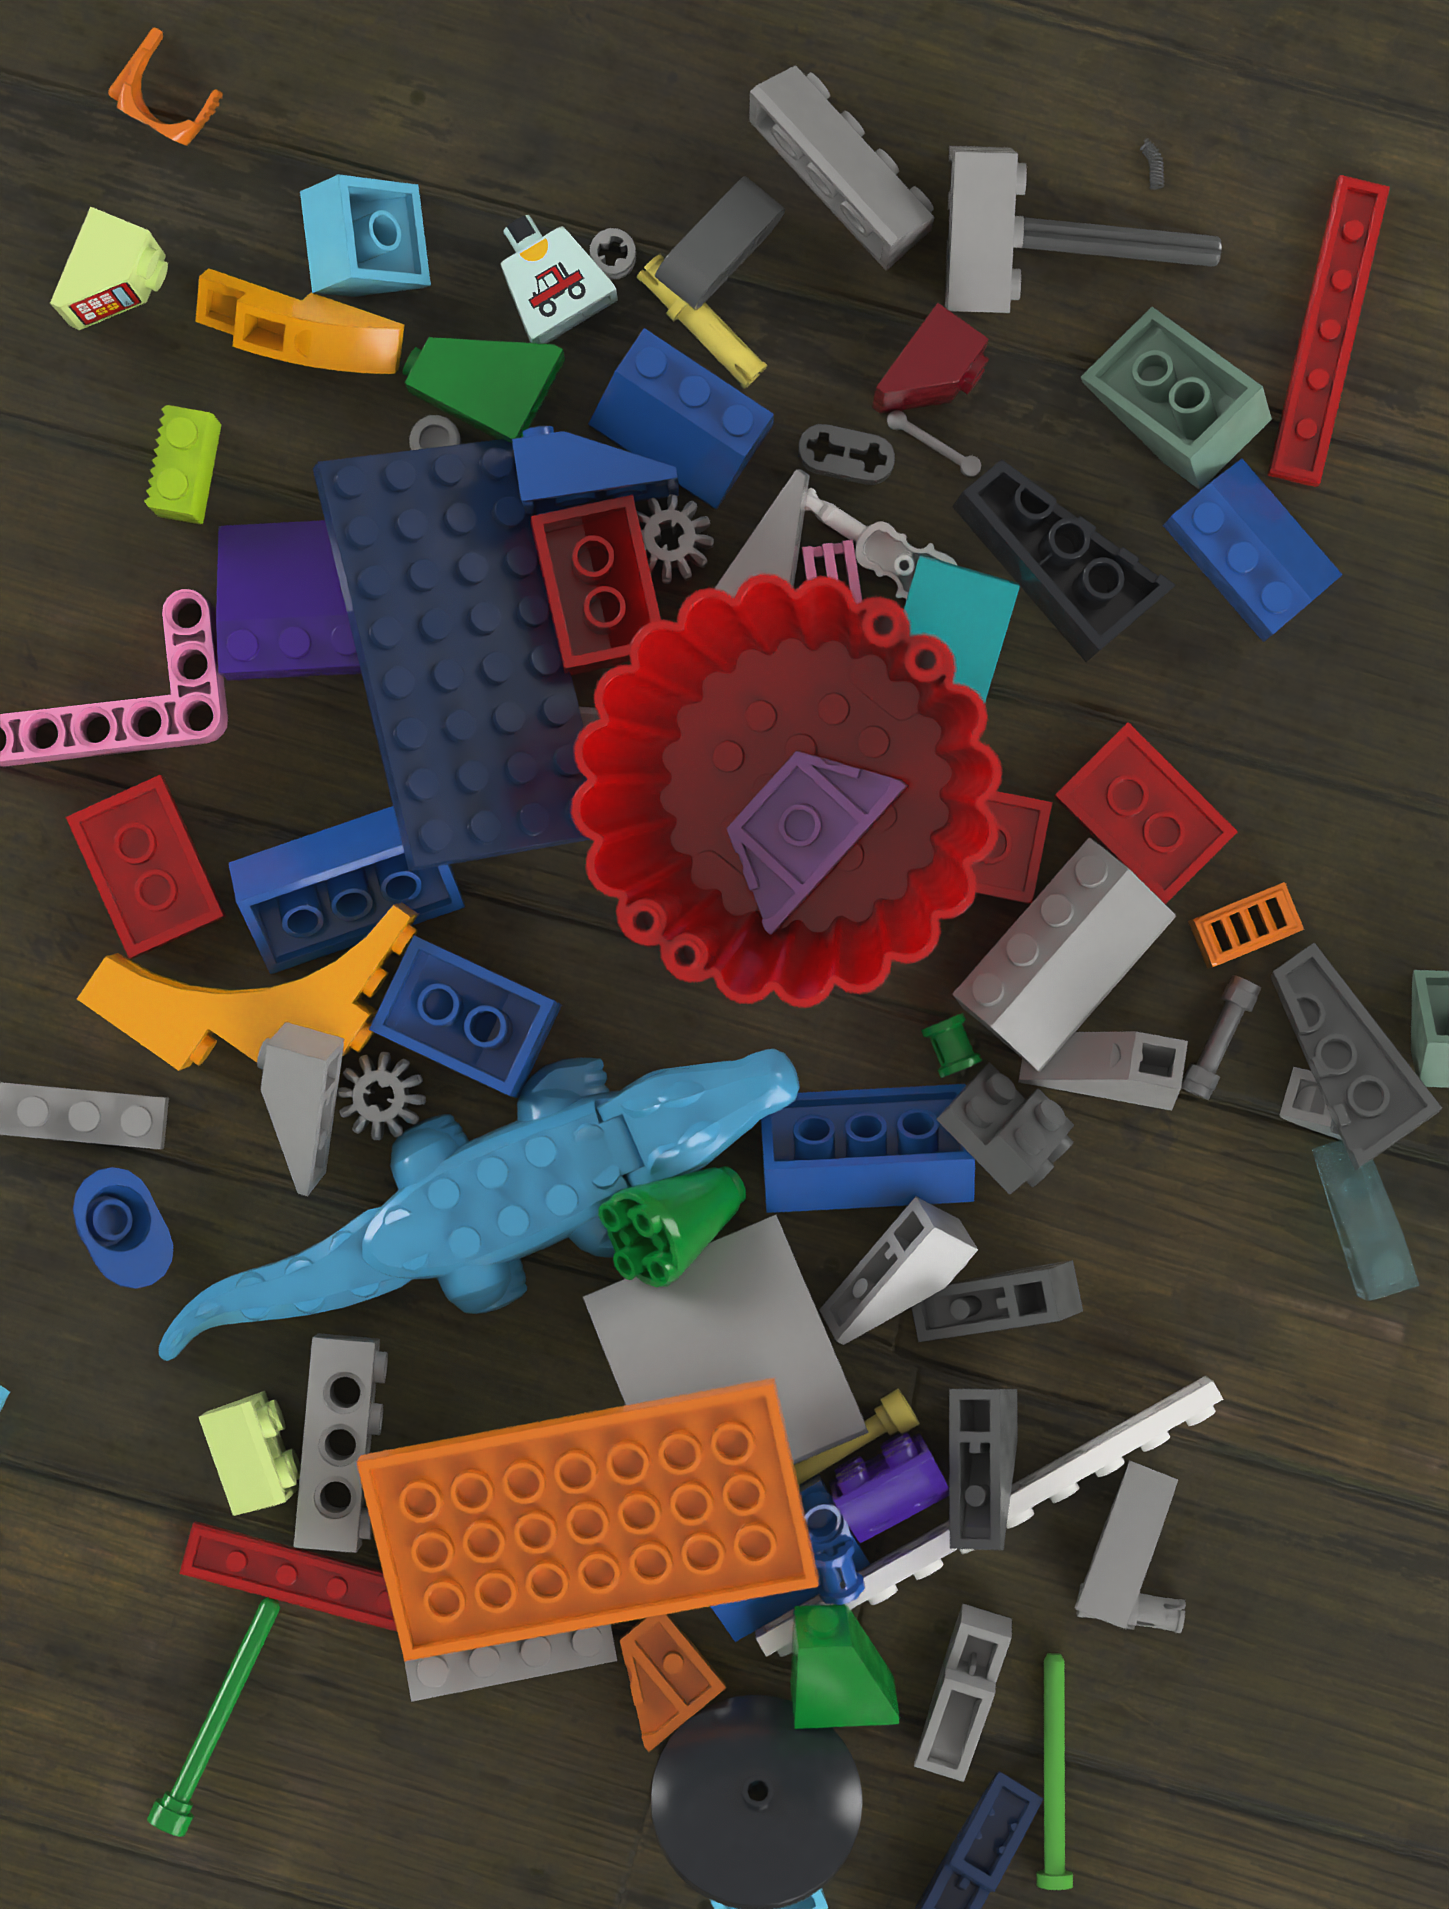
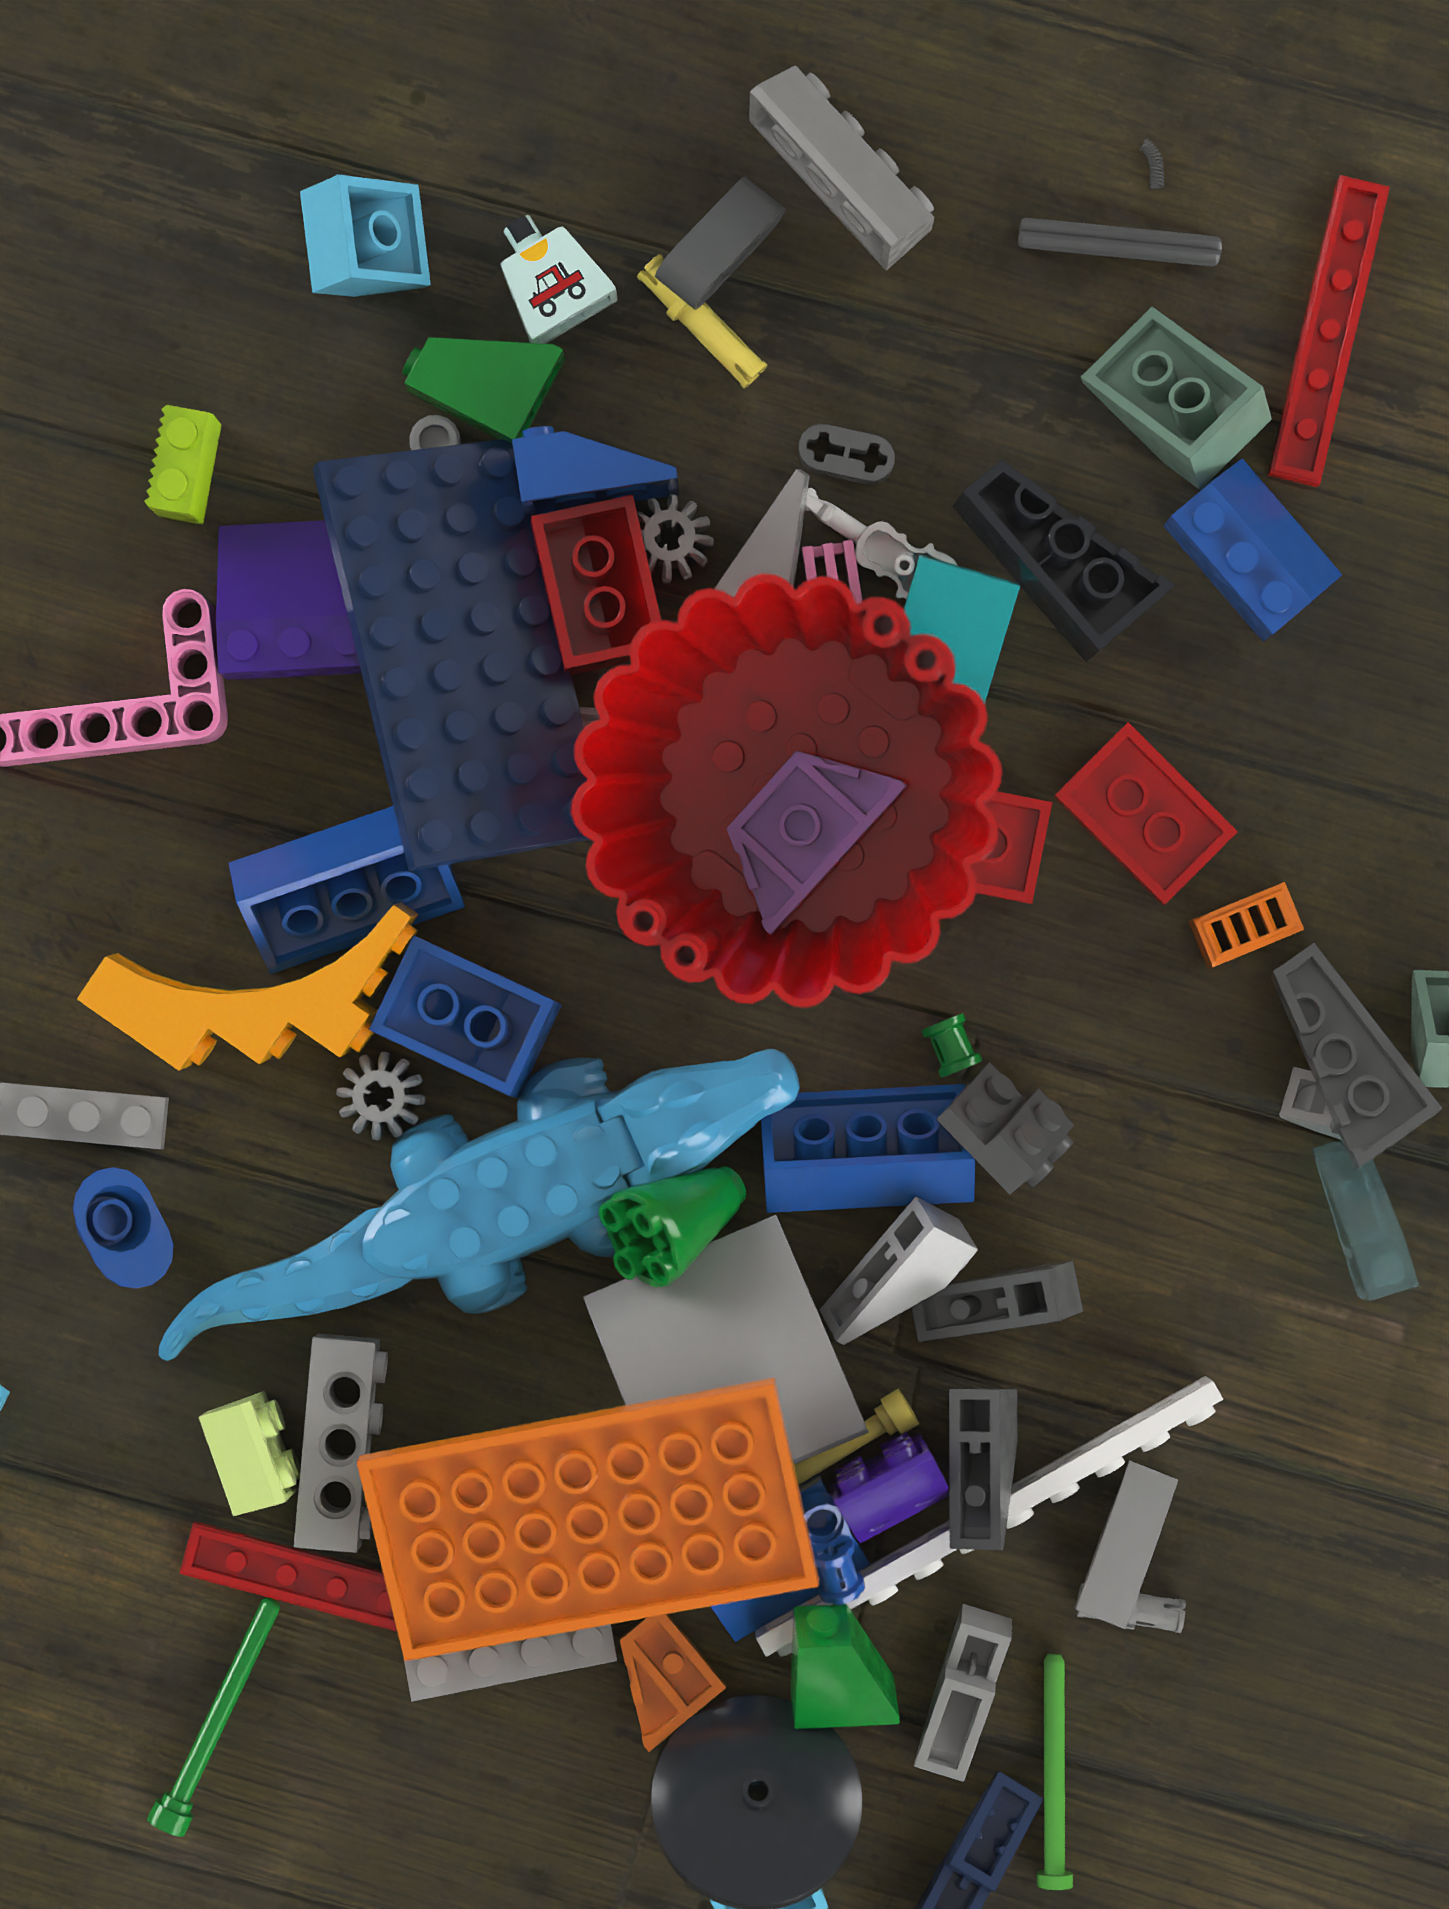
(108, 270): yellowish green slope -> none
(128, 93): orange helmet -> none
(146, 866): red plate -> none
(298, 331): light orange slope -> none
(300, 1095): light grey slope -> none
(603, 241): light grey bush -> none
(681, 417): blue slope -> none
(934, 364): dark red slope -> none
(969, 465): light grey hinge -> none
(983, 229): light grey wedge -> none
(1064, 954): light grey slope -> none
(1115, 1067): light grey slope -> none
(1239, 997): flat silver bar -> none

